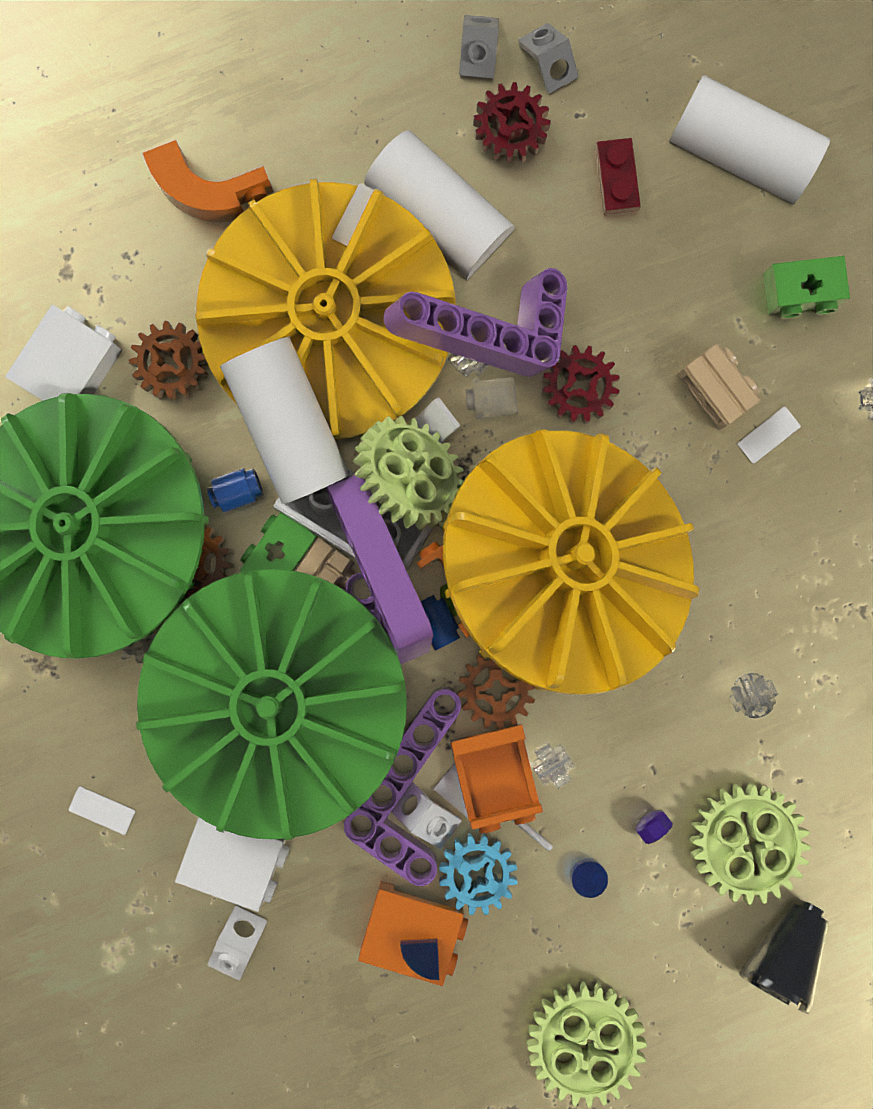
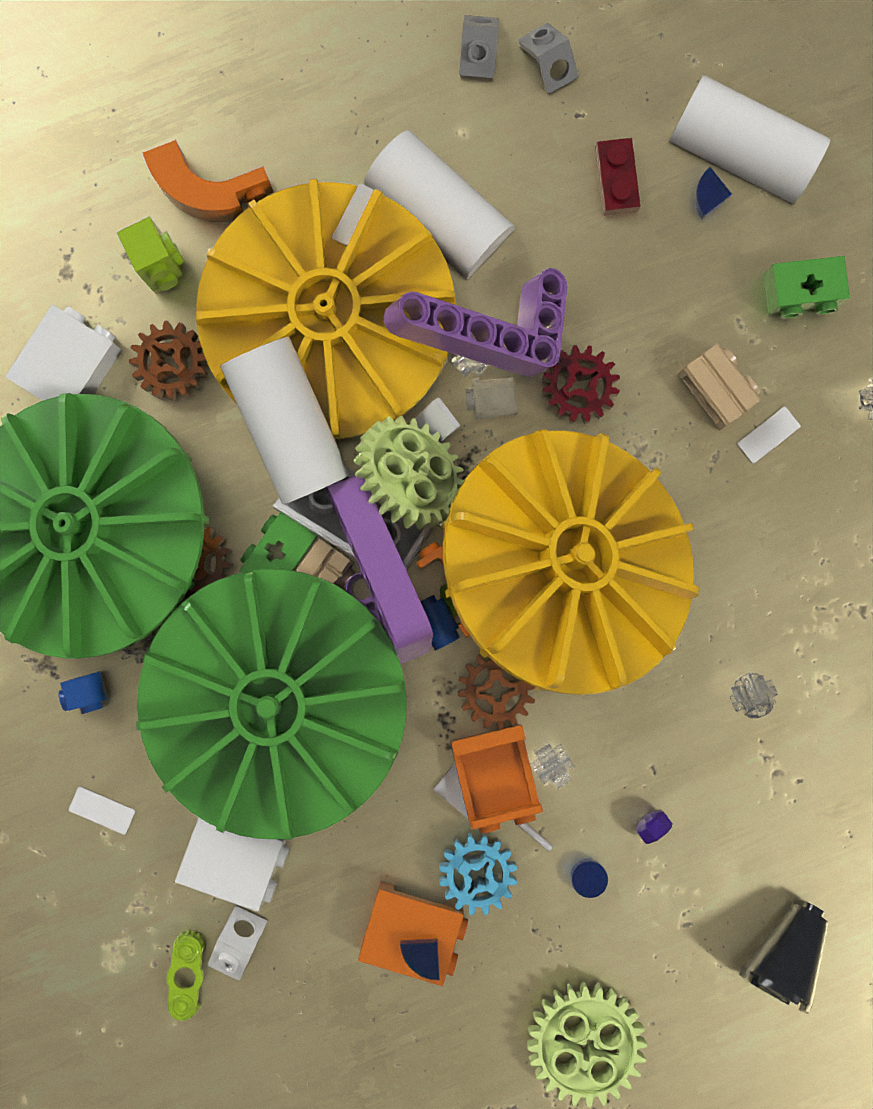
(83, 693): none -> blue plate
(152, 254): none -> lime brick
(186, 953): none -> lime piece
(235, 489): blue brick -> none
(398, 782): medium lavender beam -> none
(428, 820): white bracket -> none
(500, 111): dark red gear -> none
(710, 193): none -> clear blue tile
(719, 851): yellowish green gear -> none

